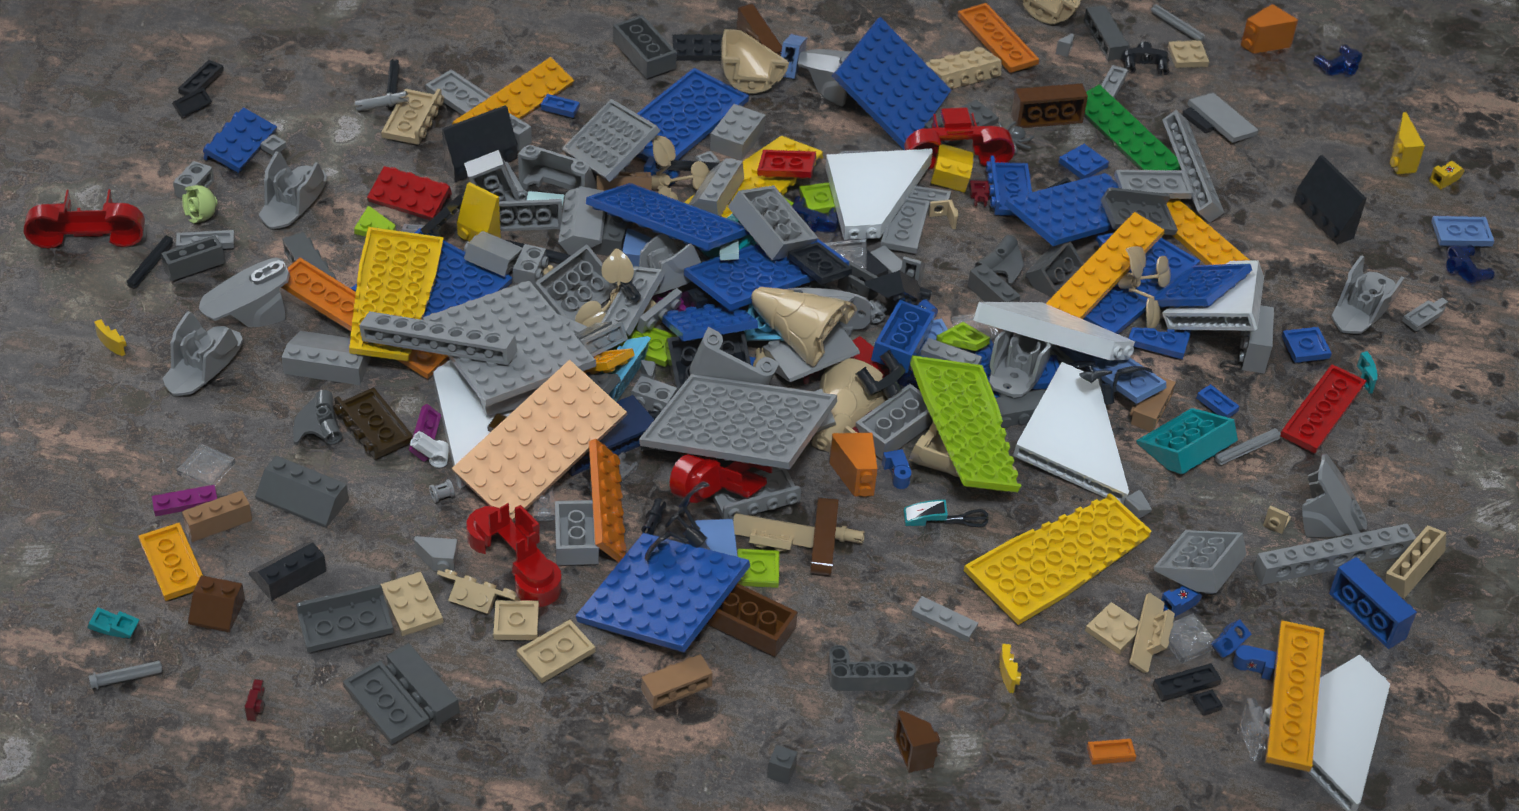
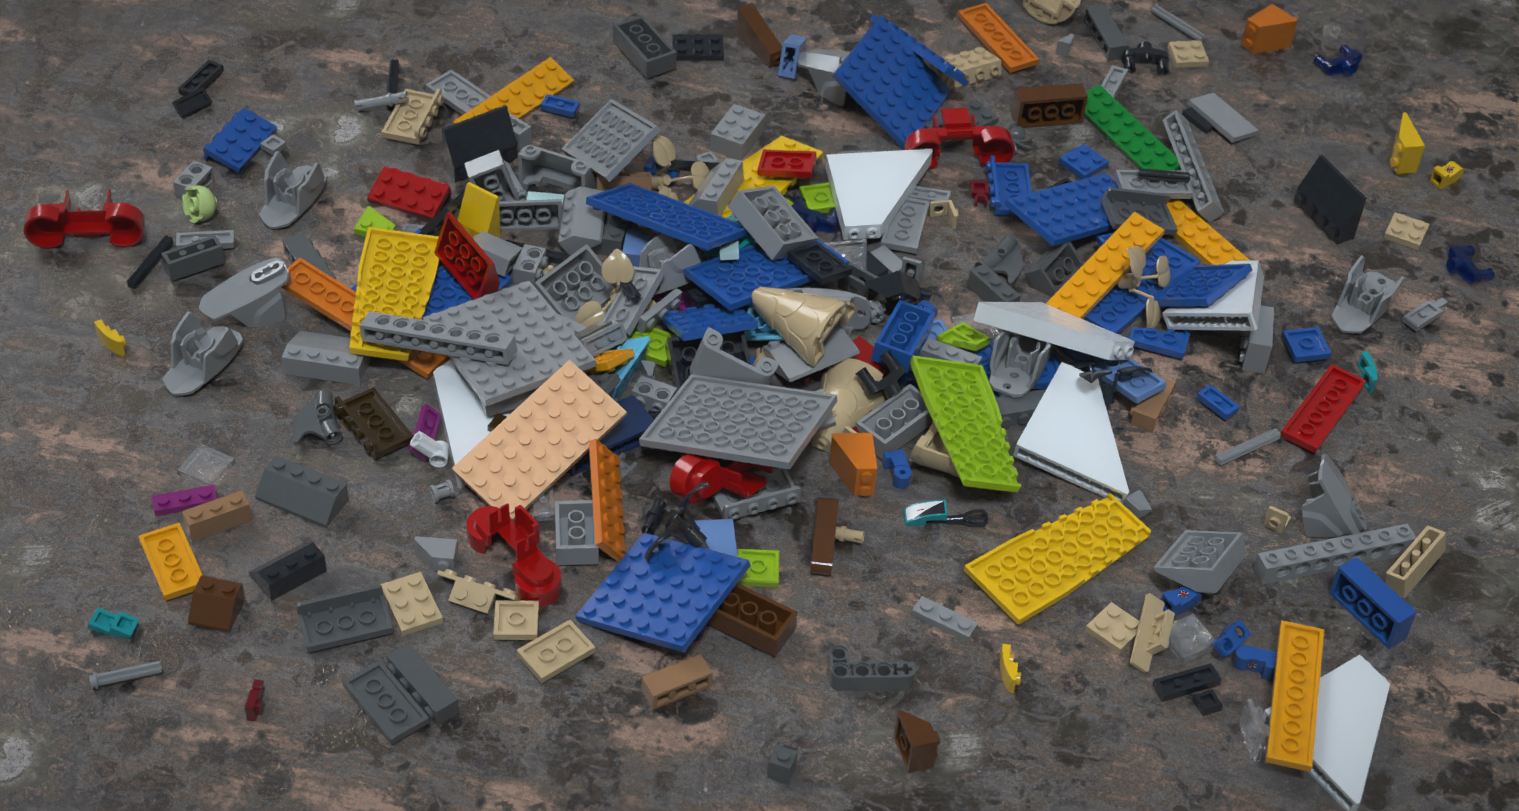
(466, 259): none -> red slope
(690, 110): blue plate -> none
(749, 63): tan cone -> none
(773, 533): tan bracket -> none
(927, 54): none -> blue plate
(952, 168): yellow slope -> none
(1111, 751): orange tile -> none
(1163, 175): none -> black axle
(1189, 439): teal slope -> none
(1406, 231): none -> tan plate
(1462, 231): medium blue plate -> none

